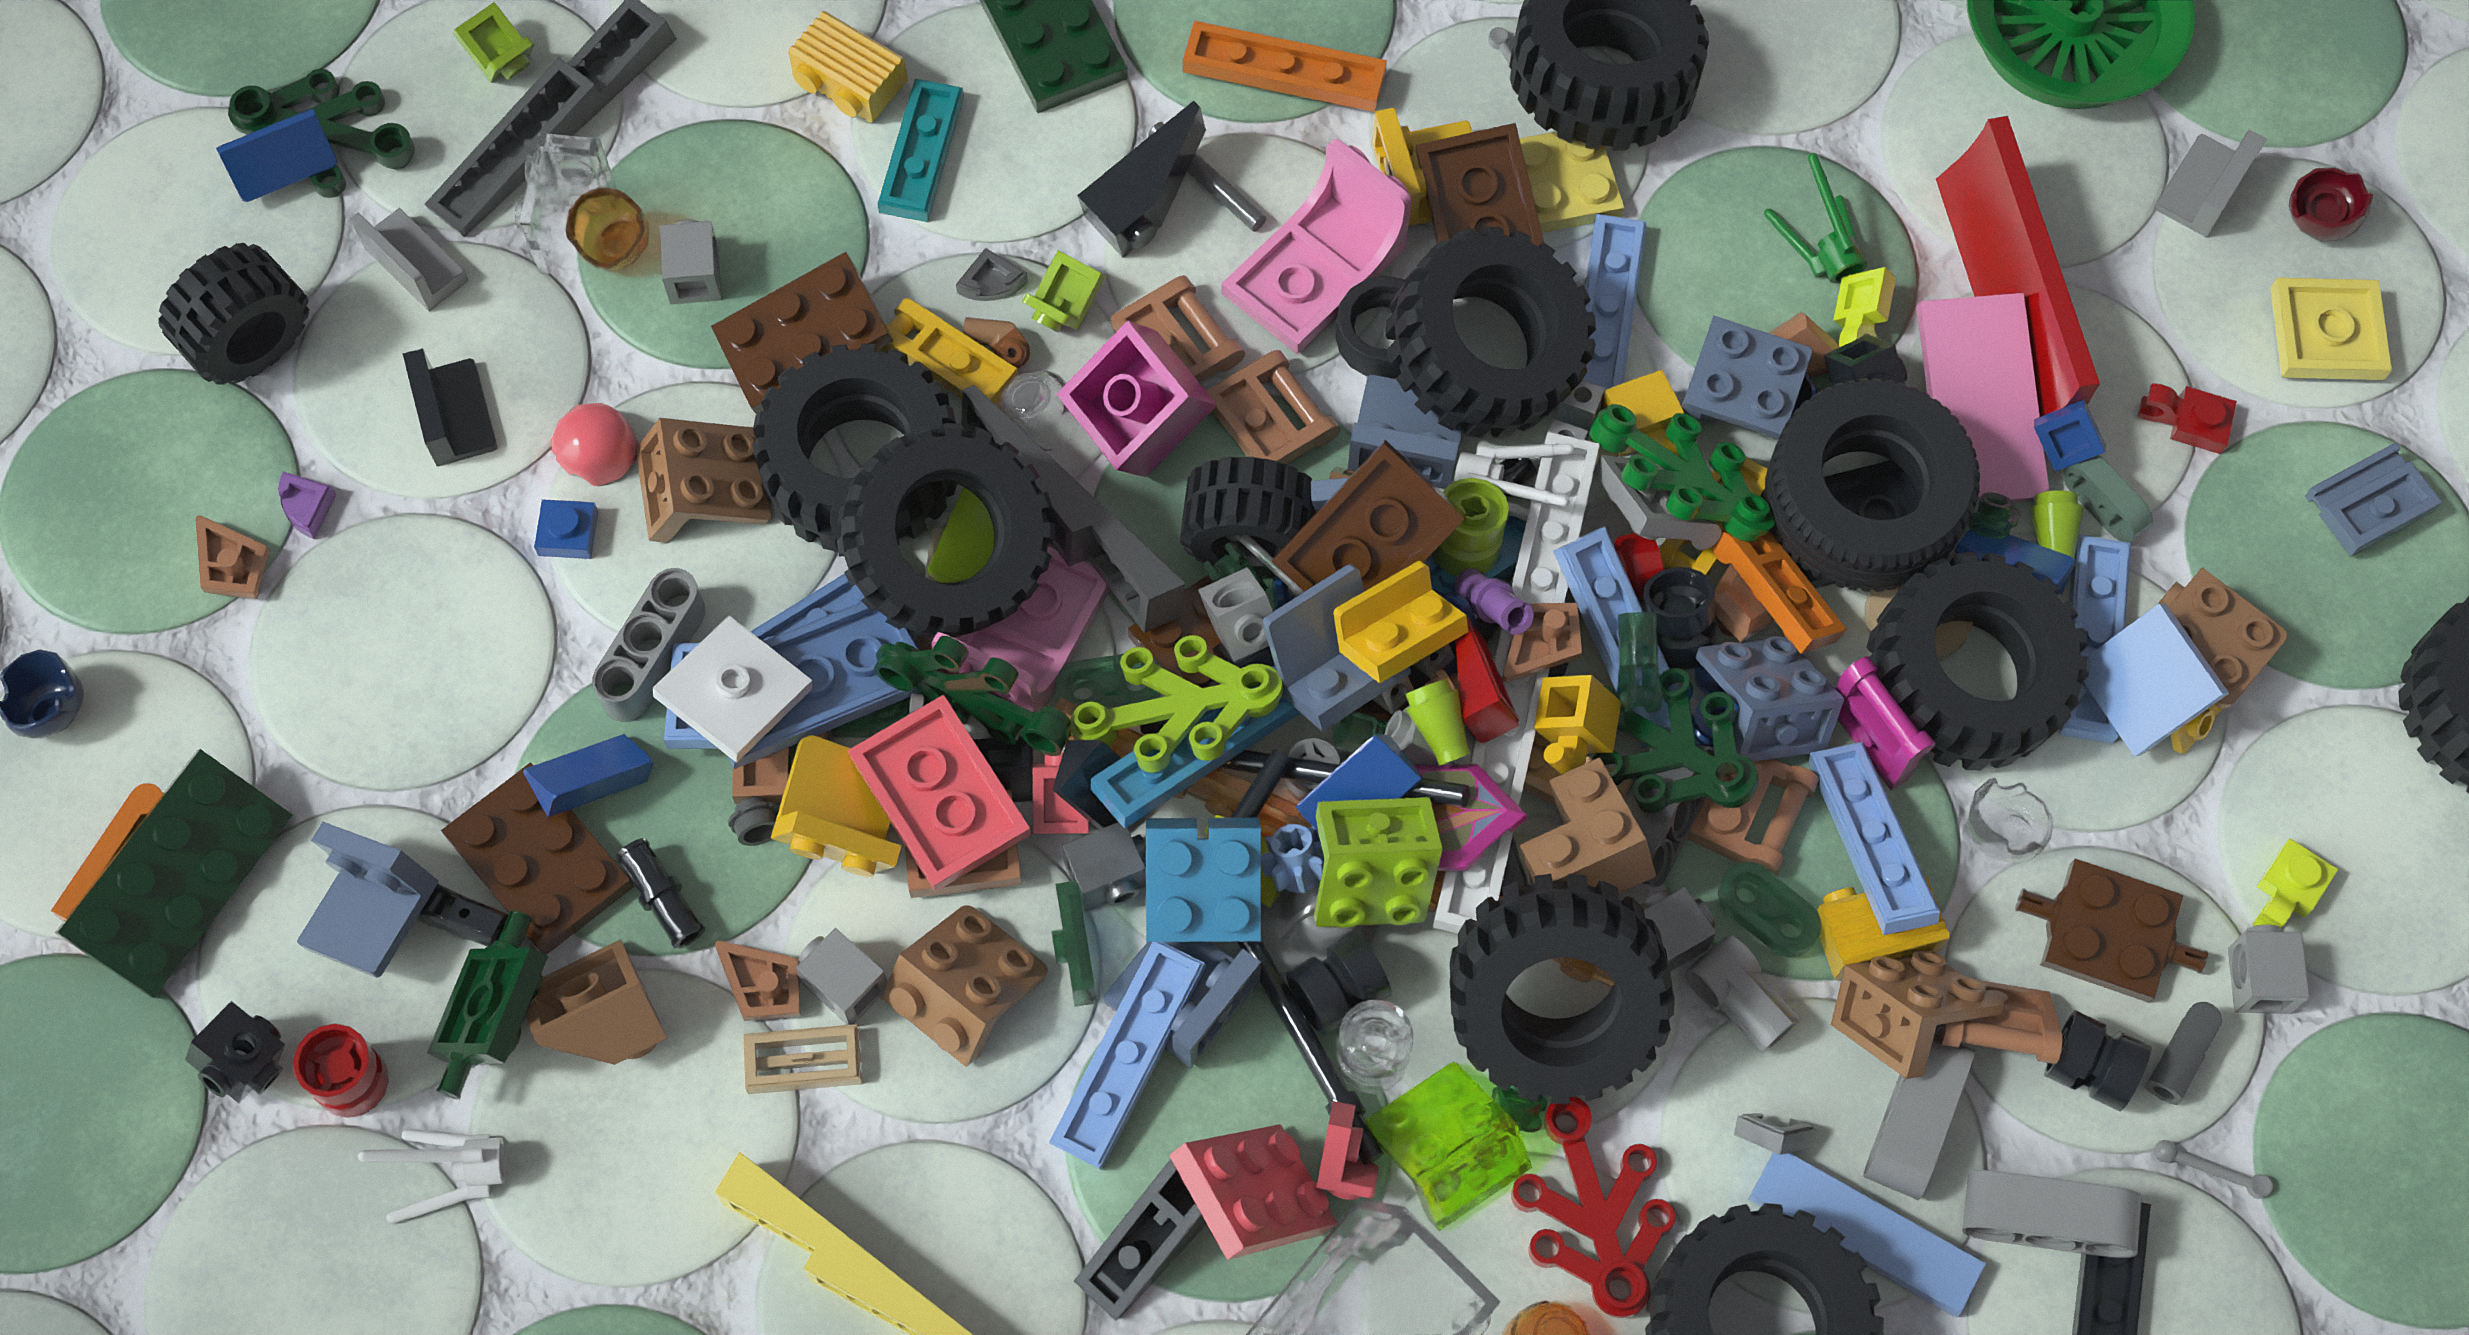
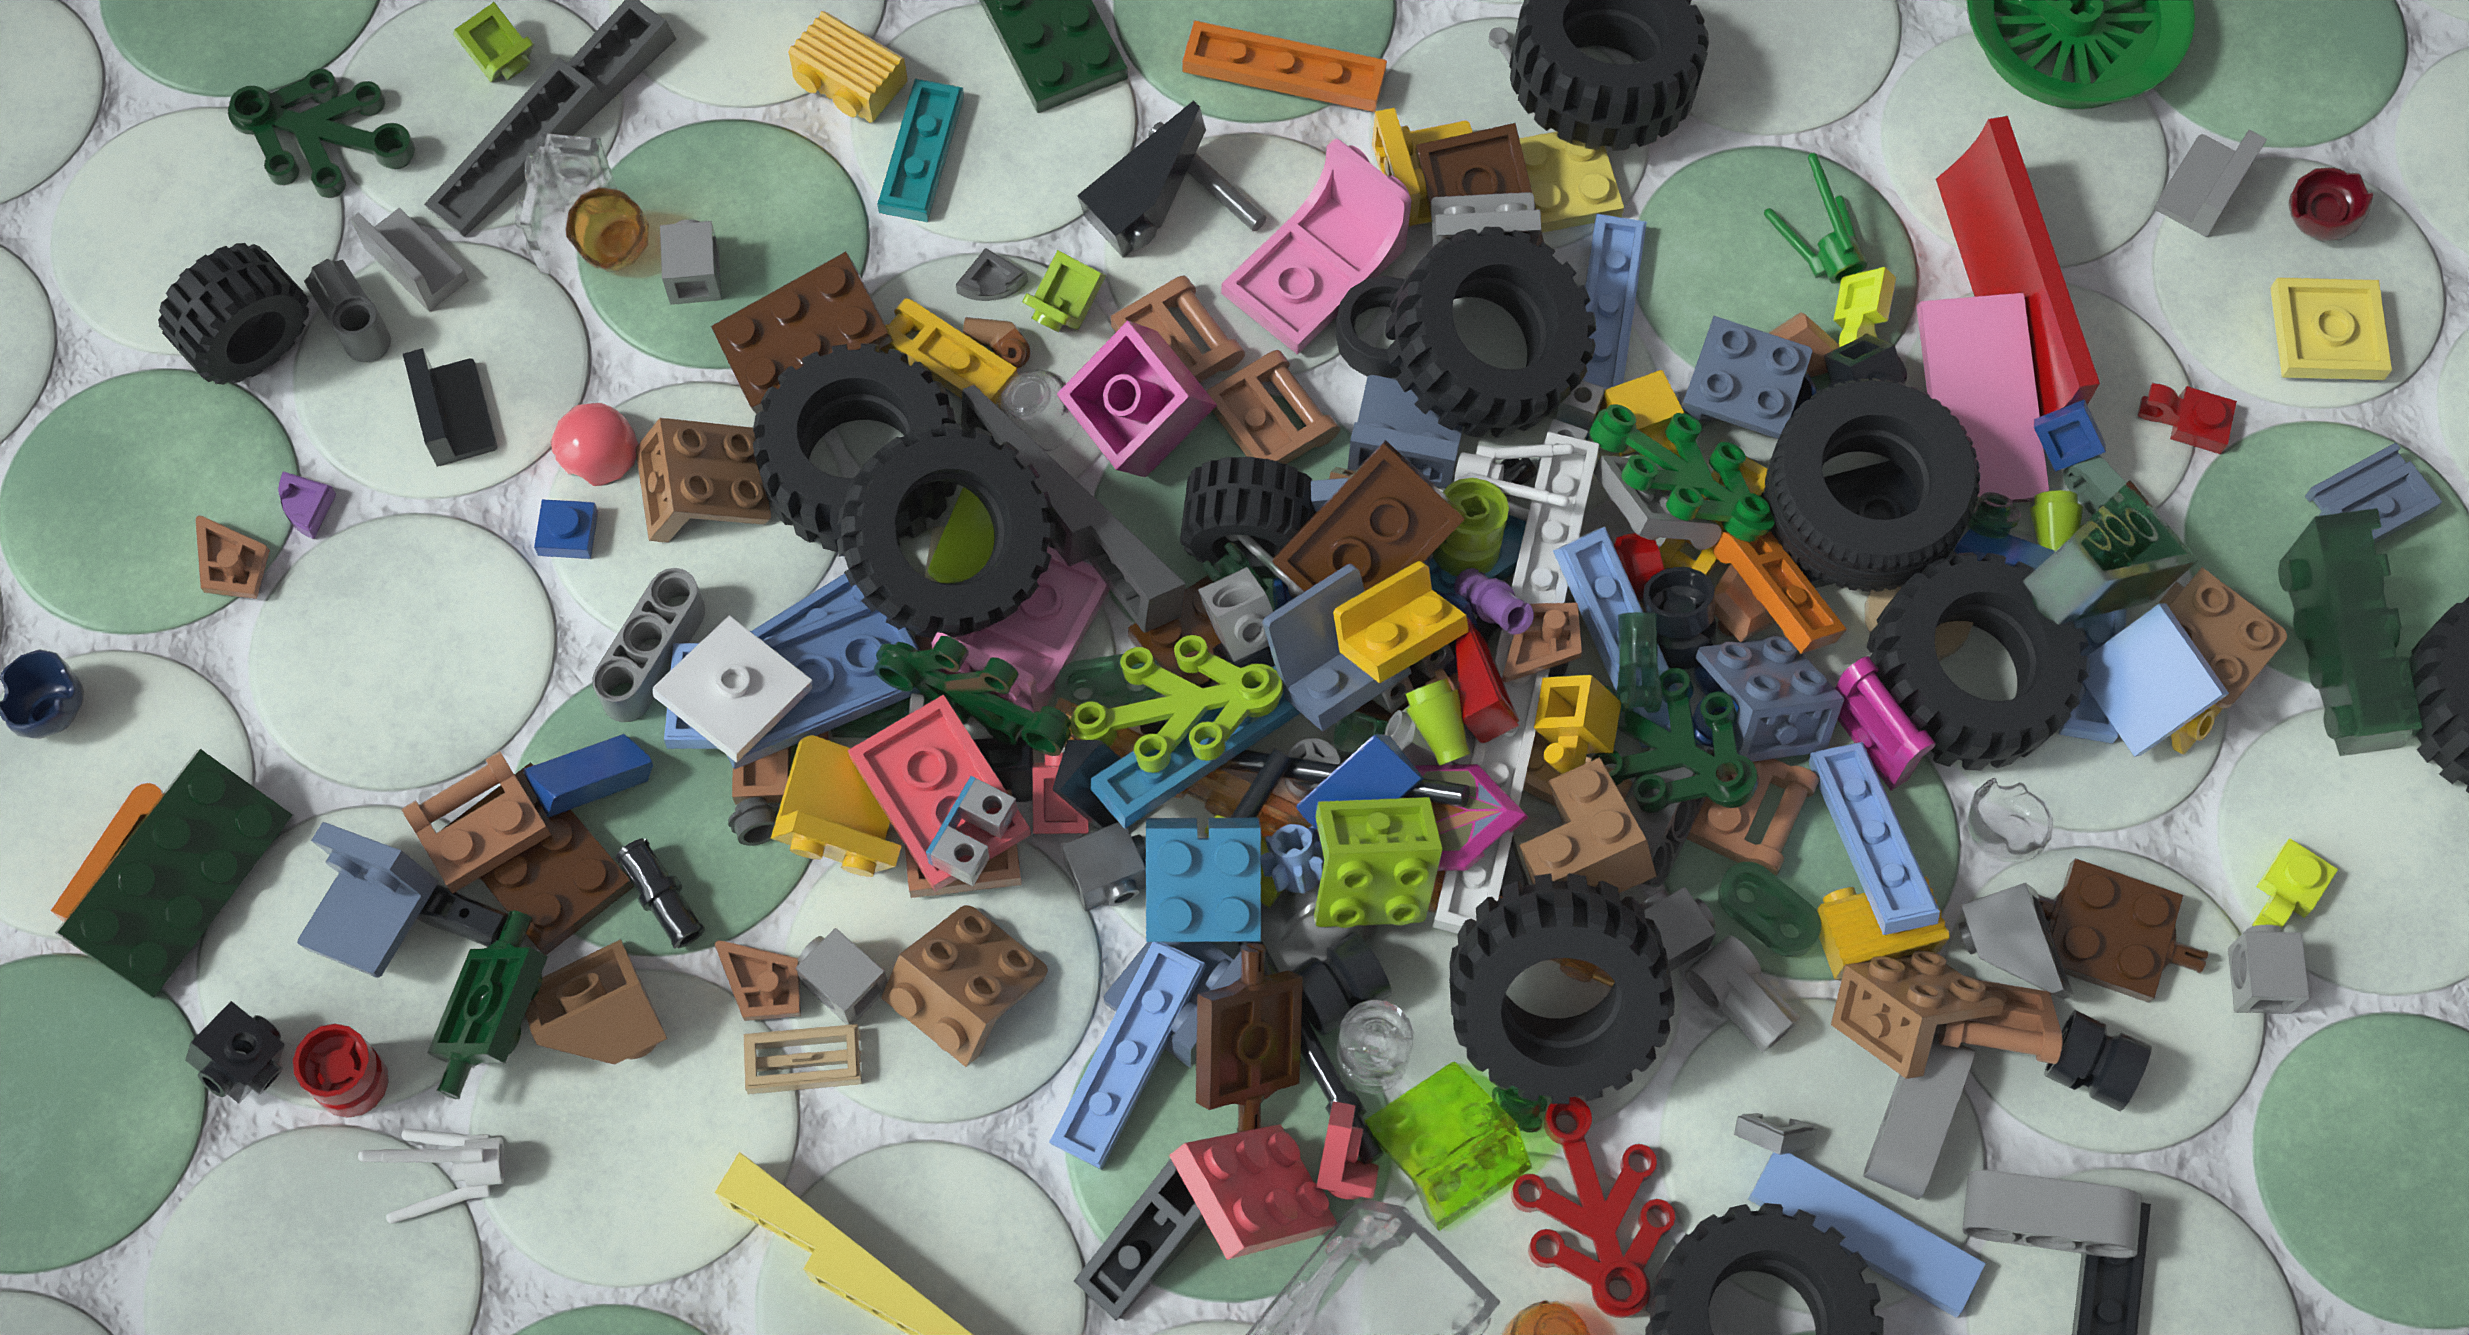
(277, 156): blue slope -> none
(348, 310): none -> dark grey piece
(485, 835): none -> nougat plate
(972, 807): none -> flat silver piece
(1072, 944): clear green plate -> none
(1248, 1039): none -> reddish brown plate
(1506, 211): none -> light grey bracket
(2015, 937): none -> slope
(2110, 561): none -> clear green wedge
(2185, 1053): dark grey bar -> none
(2257, 1186): light grey hinge -> none
(2350, 633): none -> clear green wedge

